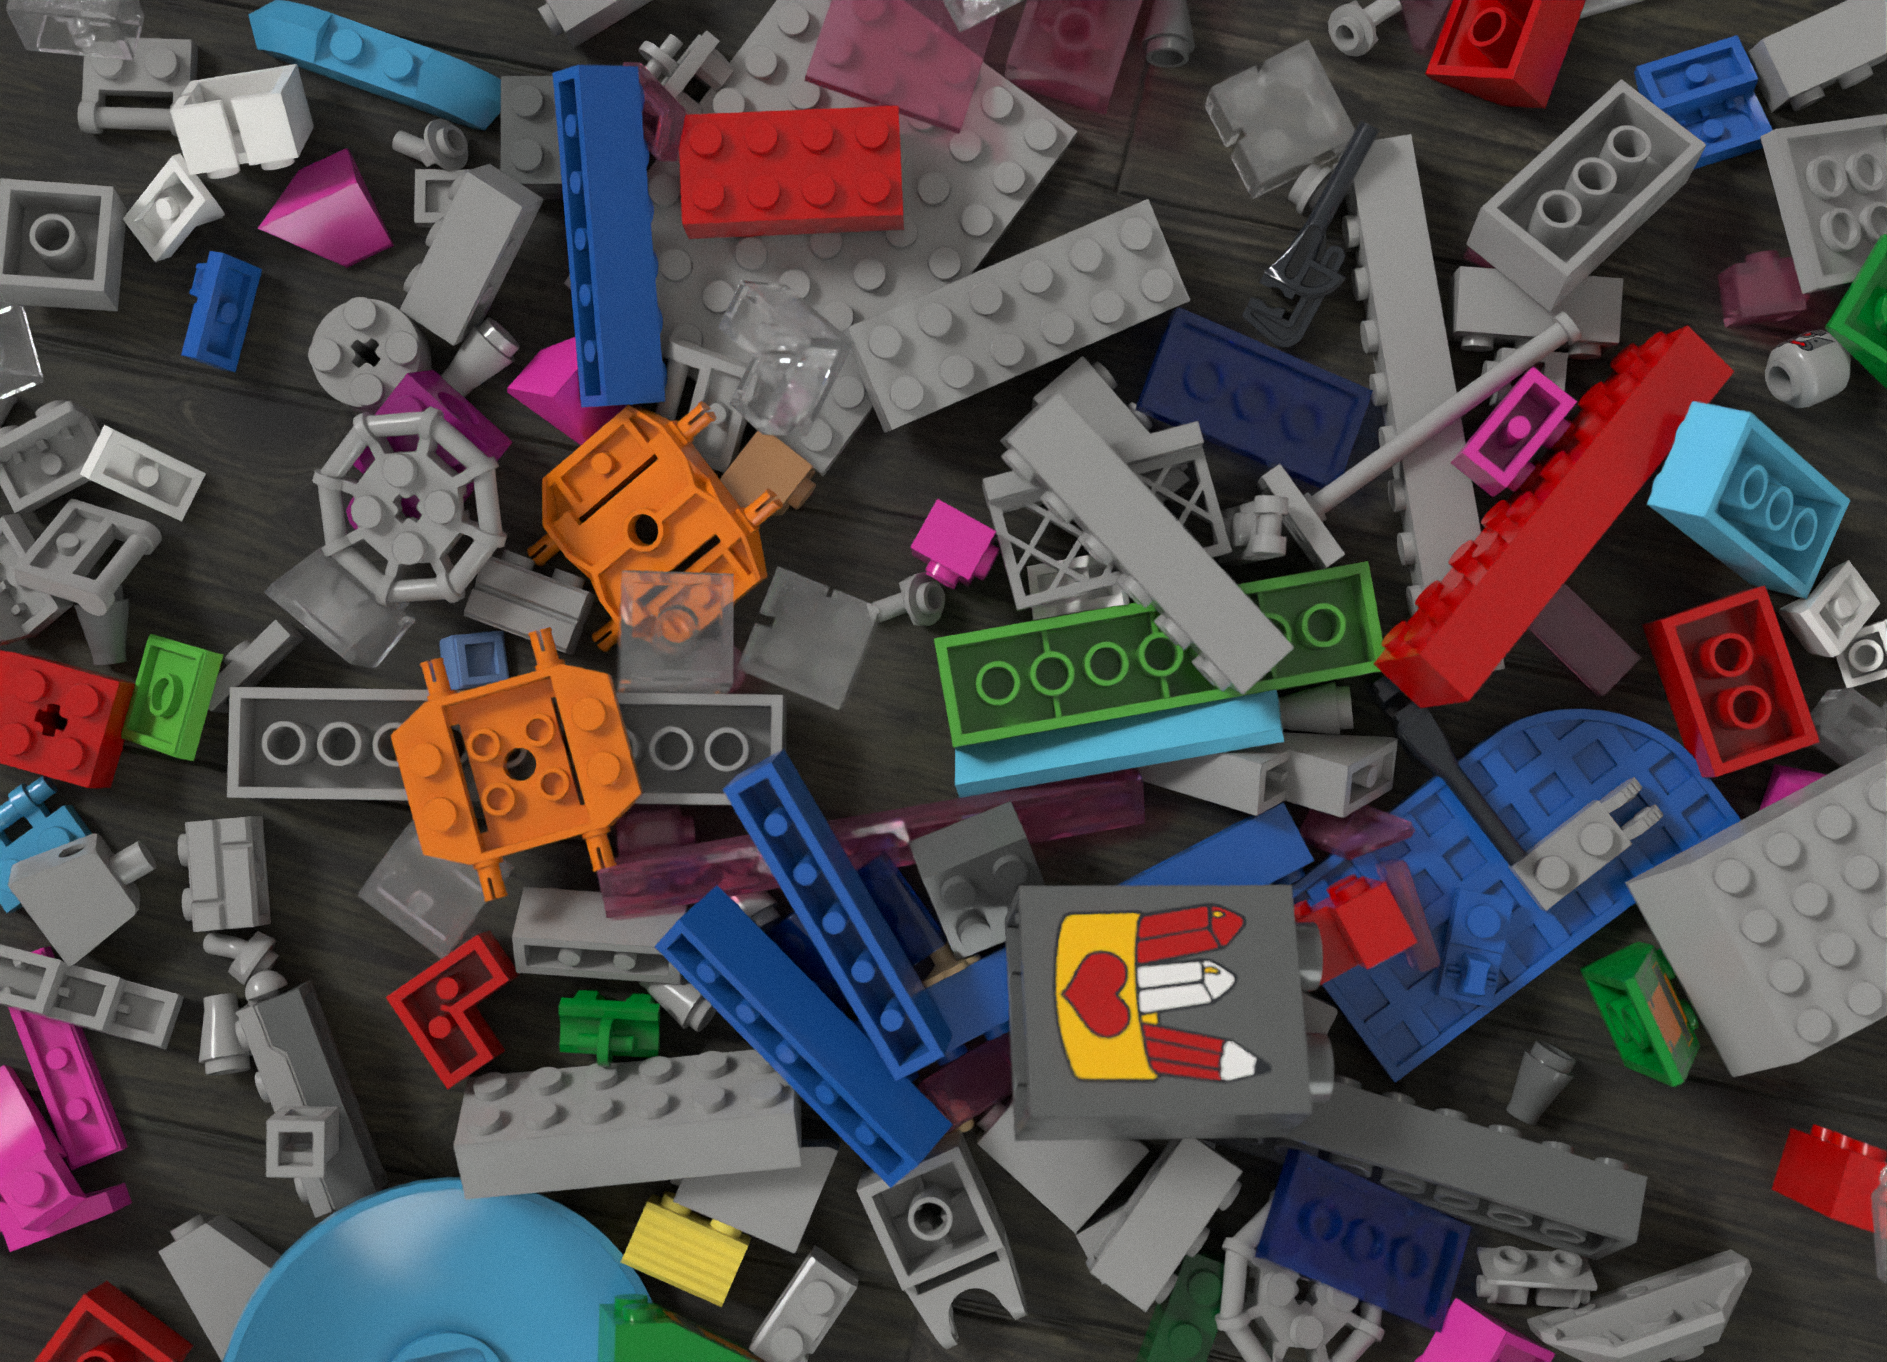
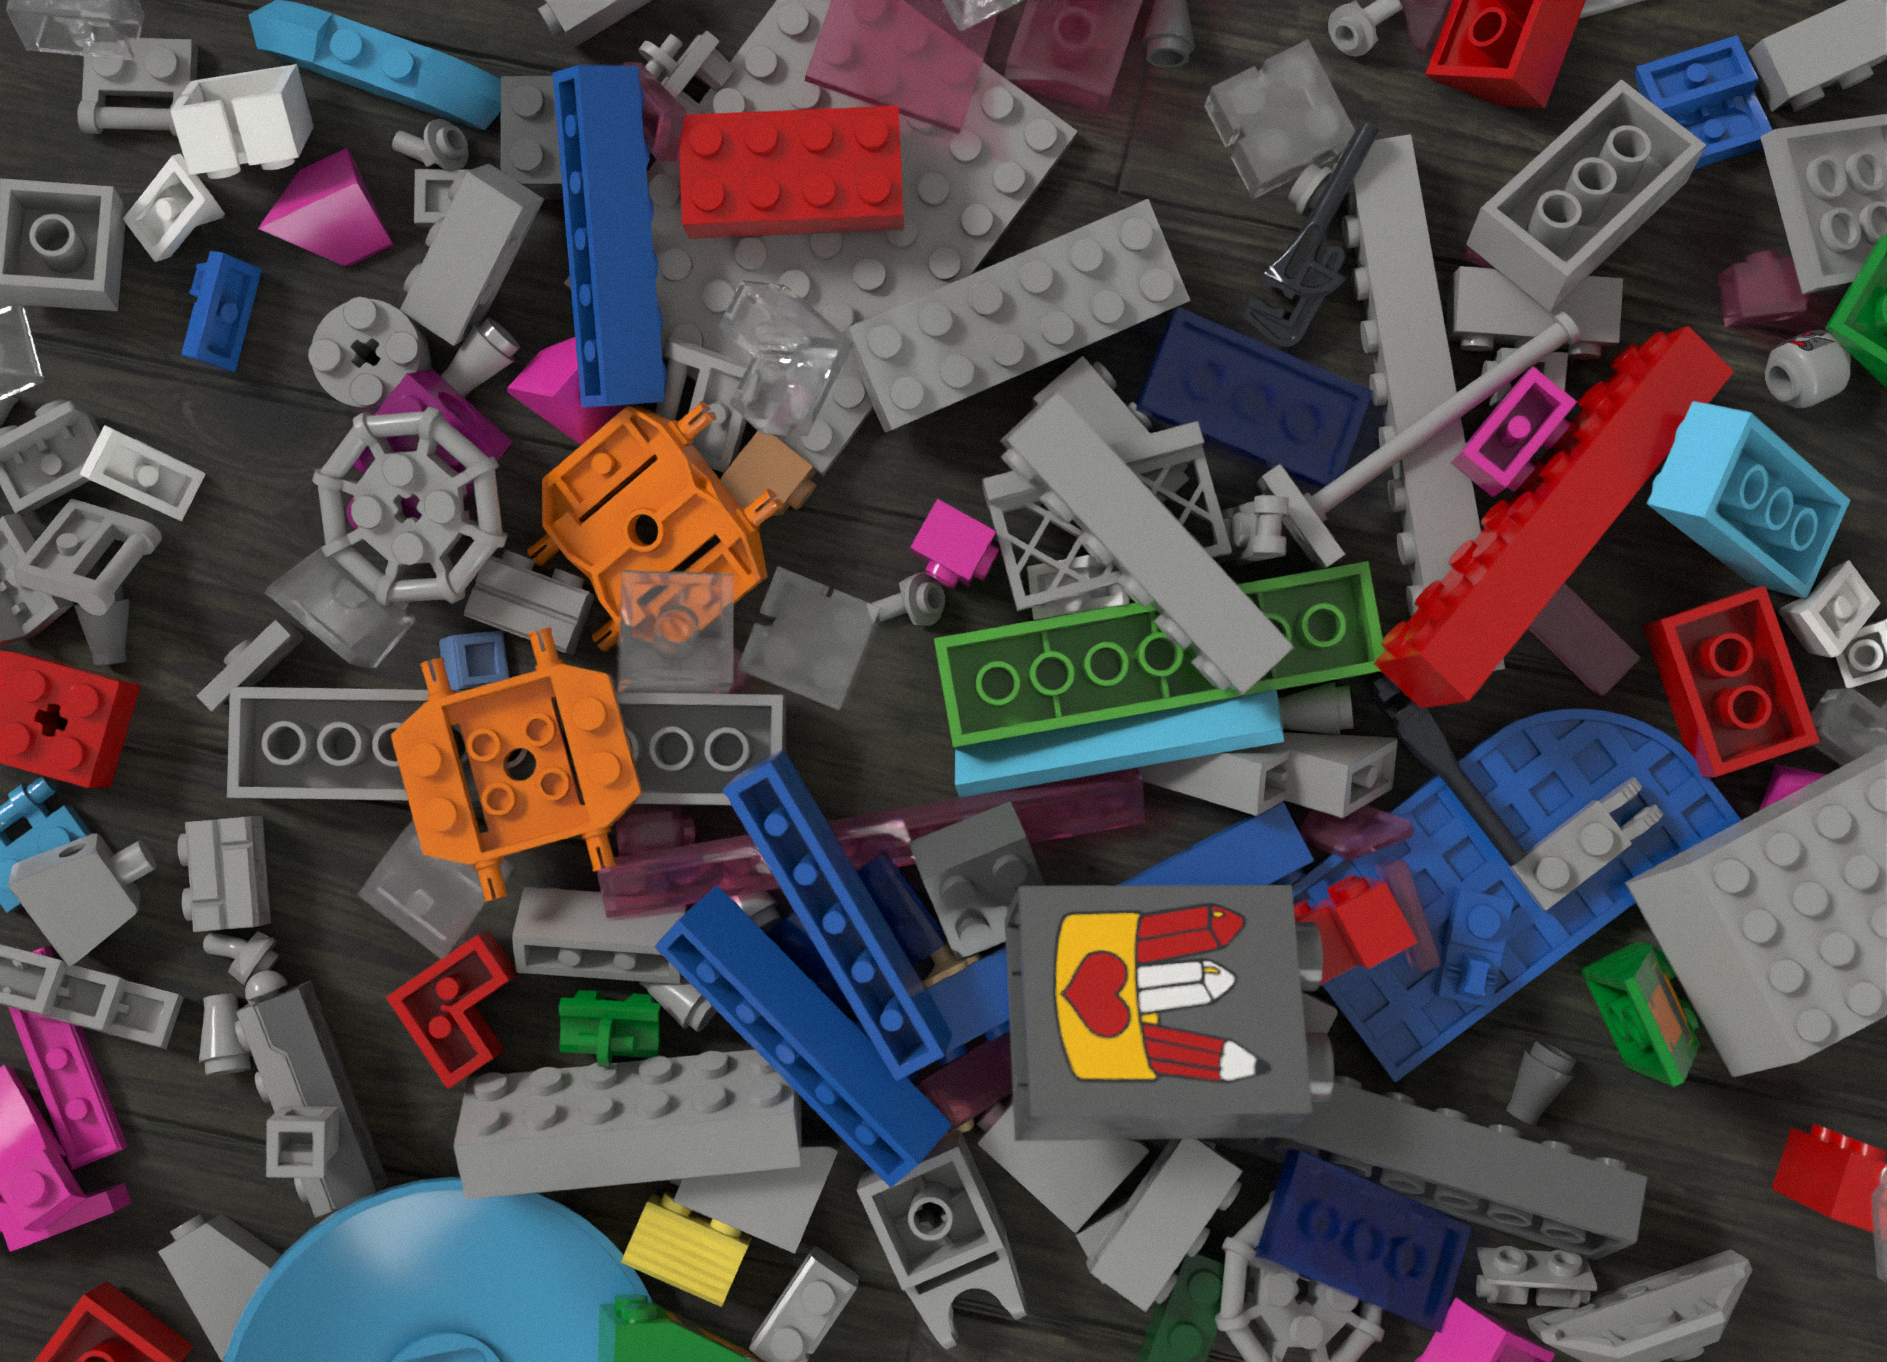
(171, 697): bright green tile -> none

